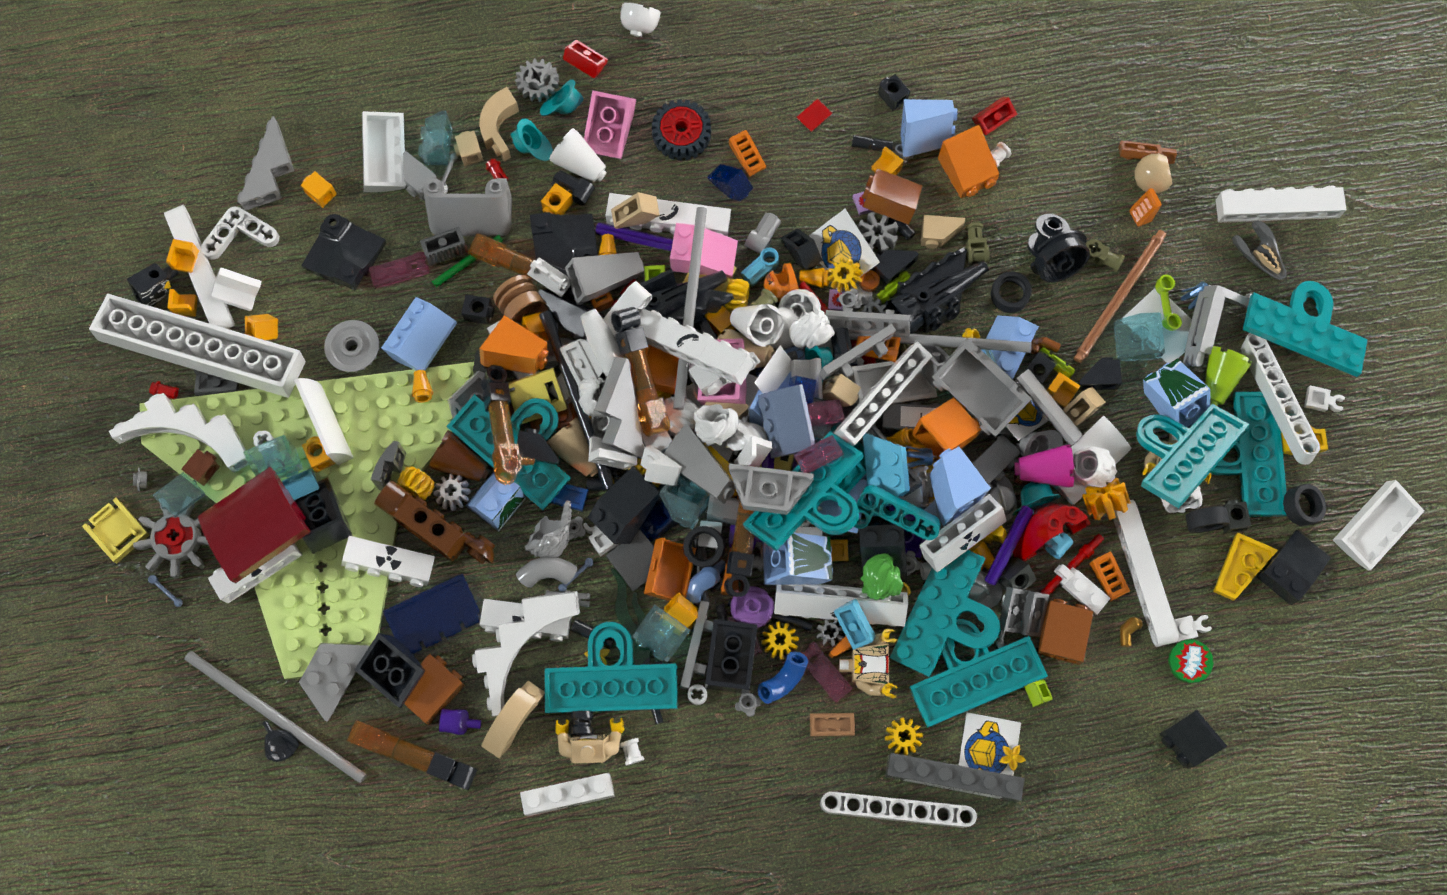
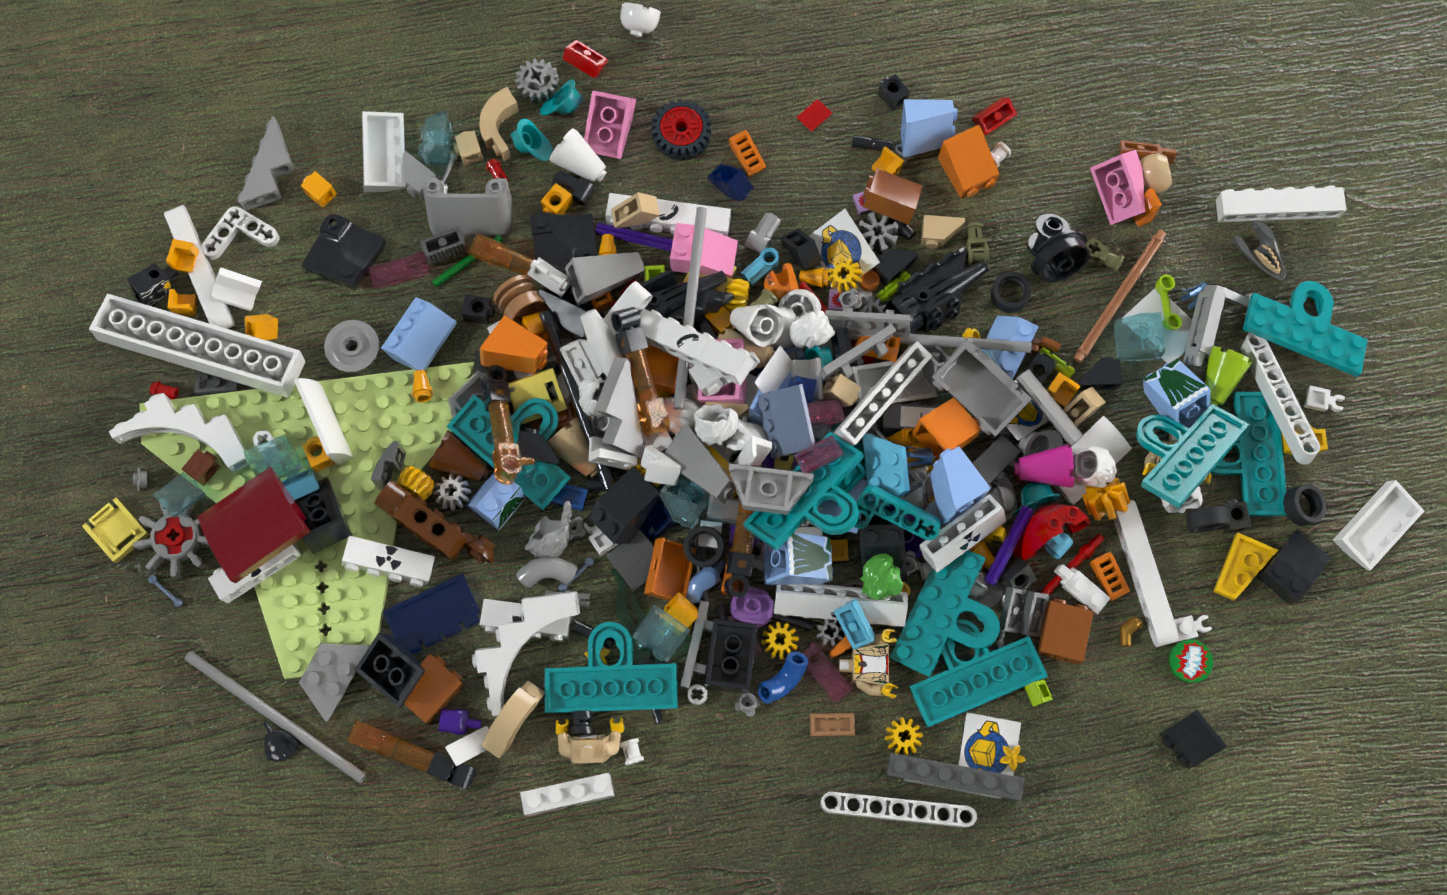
(467, 746): none -> white sticker
(1120, 186): none -> bright pink slope

